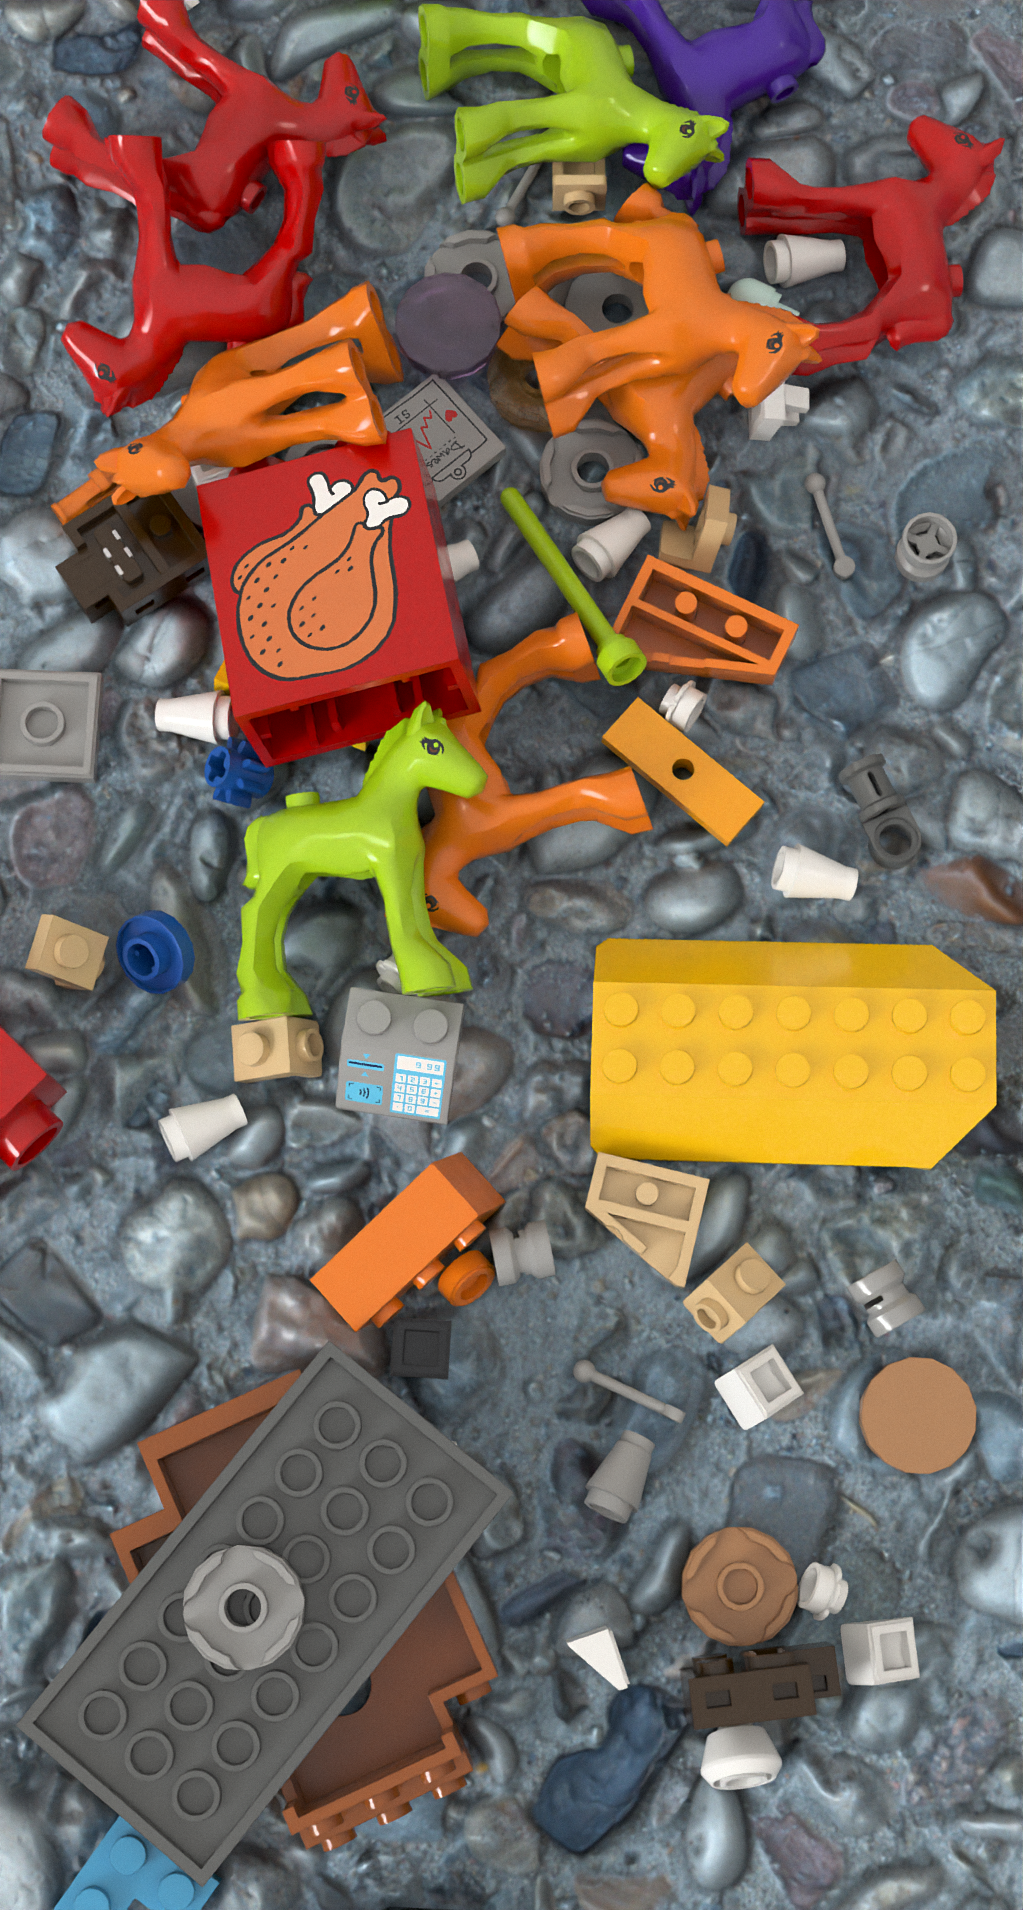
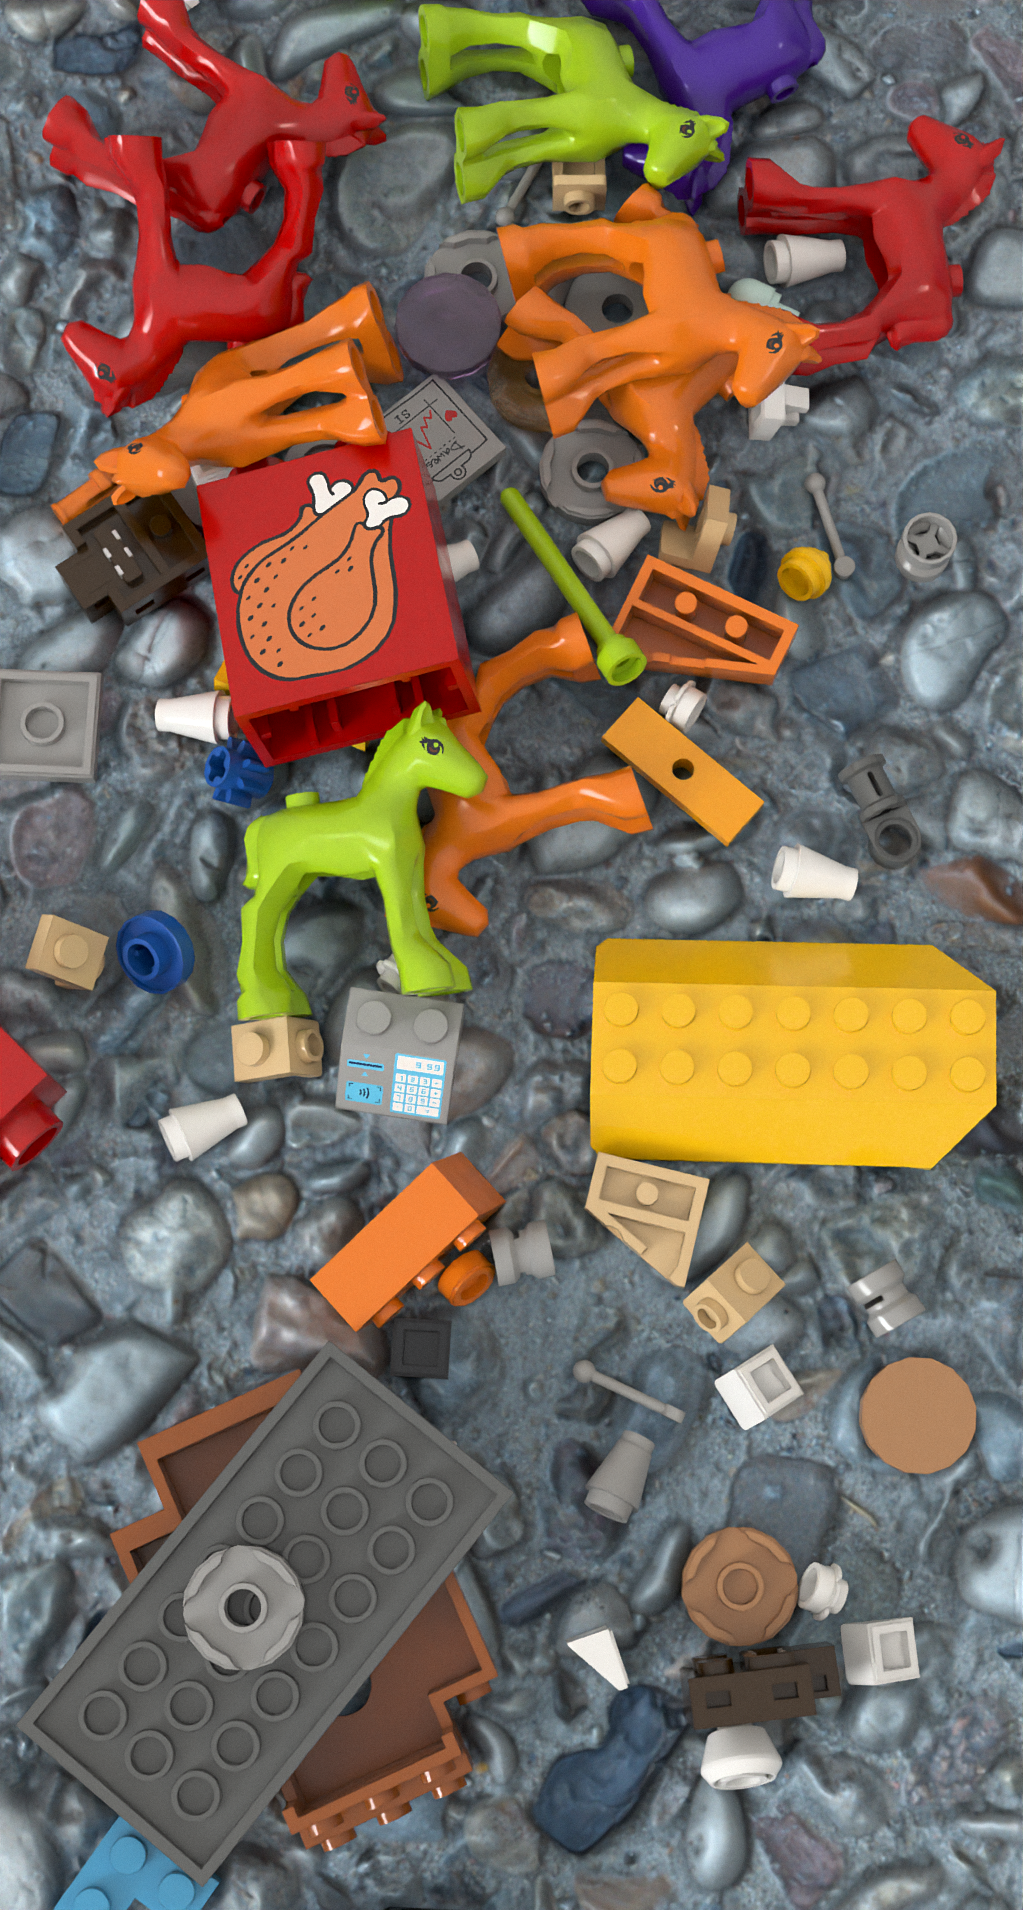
(805, 573): none -> yellow plate

